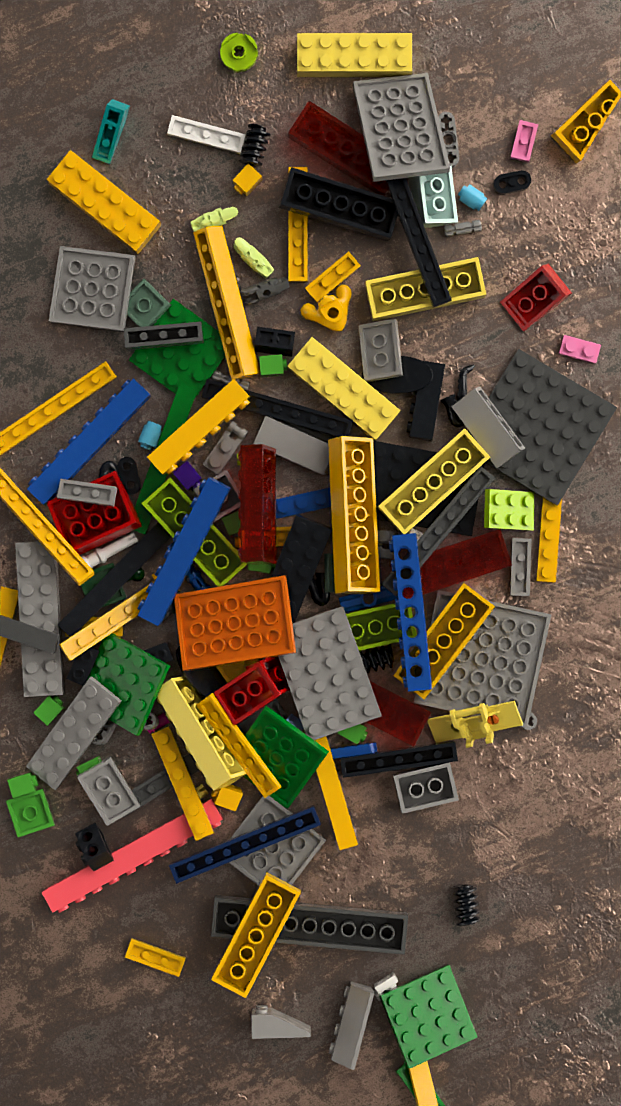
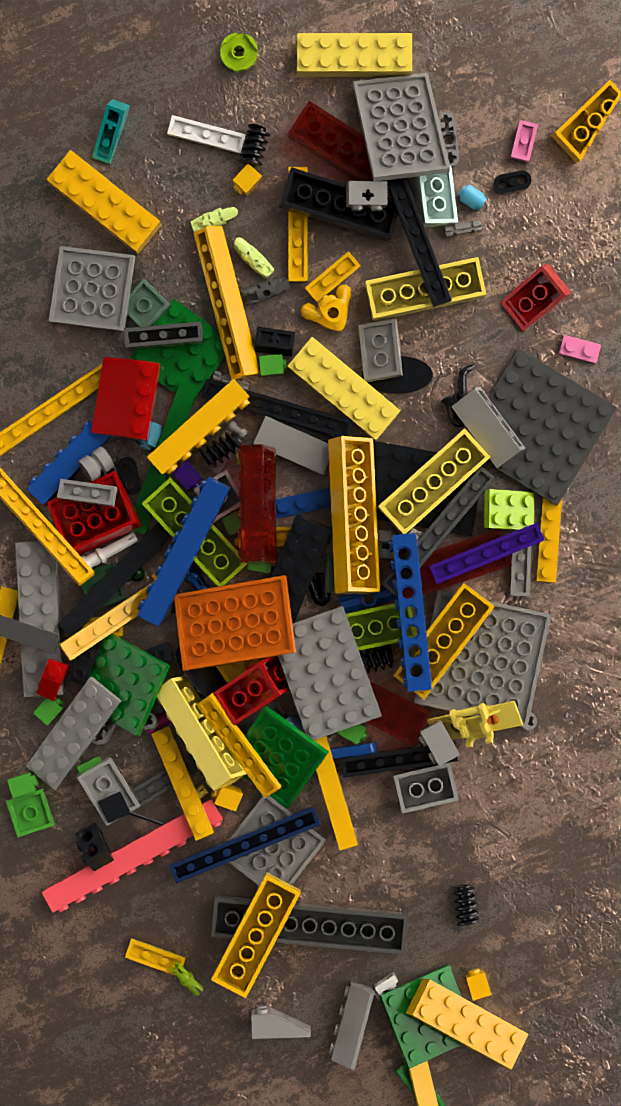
(52, 679): none -> red slope
(95, 464): none -> light grey wheel
(116, 807): none -> black piece
(126, 398): none -> red slope
(186, 978): none -> lime pin
(220, 449): none -> black piece
(357, 189): none -> light grey brick
(426, 406): black brick -> none
(439, 743): none -> light grey brick
(467, 1023): none -> yellow brick
(477, 984): none -> yellow brick
(486, 553): none -> dark purple plate

